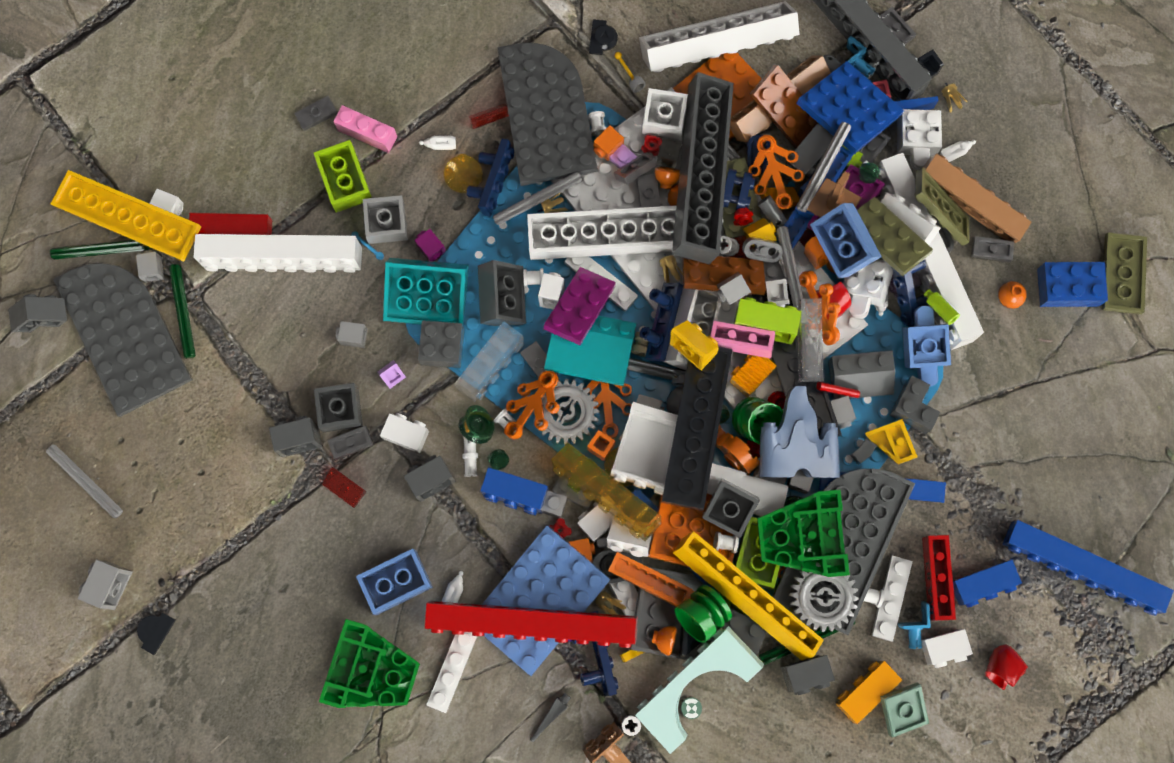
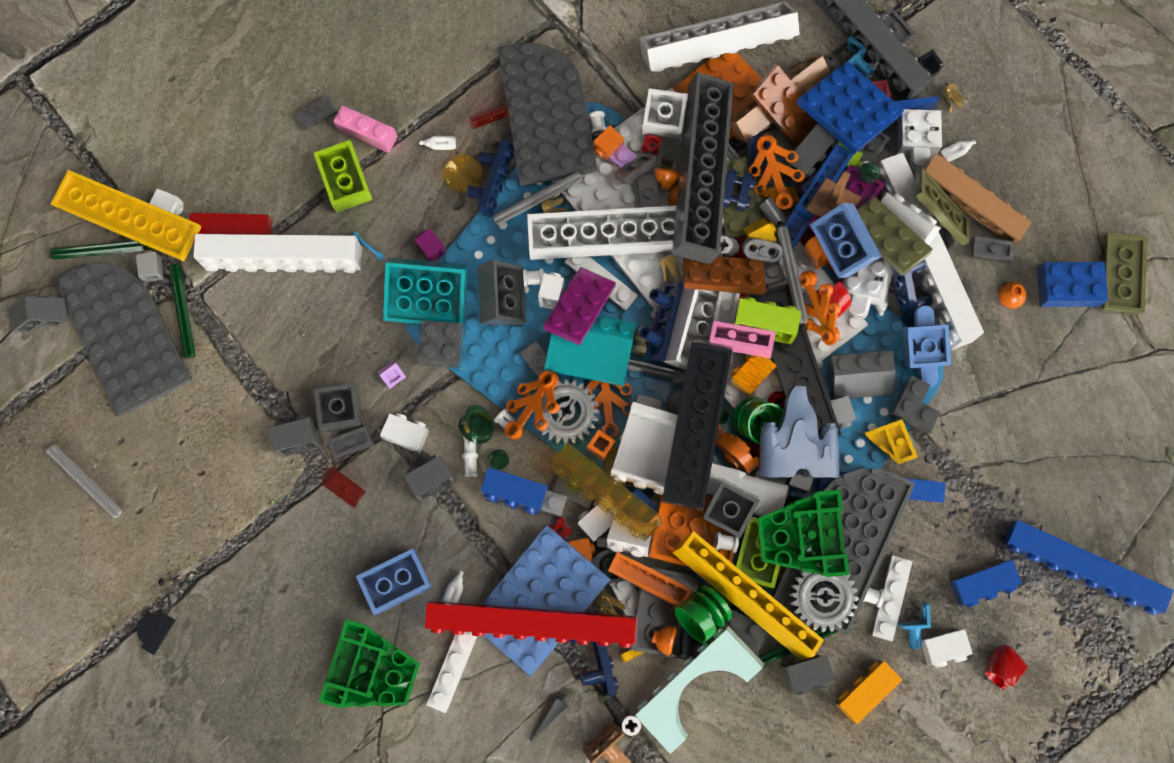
(104, 584): light grey brick -> none
(351, 334): light grey brick -> none
(385, 219): light grey brick -> none
(489, 362): clear brick -> none
(602, 37): black piece -> none
(636, 82): hinge -> none
(691, 708): tile -> none
(693, 344): yellow slope -> none
(732, 289): light grey brick -> none
(743, 217): red plate -> none
(777, 292): white bracket -> none
(810, 340): clear brick -> none
(823, 166): light grey axle -> none
(838, 389): red piece -> none
(864, 451): dark grey piece -> none
(904, 709): sand green tile -> none
(939, 577): red brick -> none
(942, 307): lime cylinder -> none

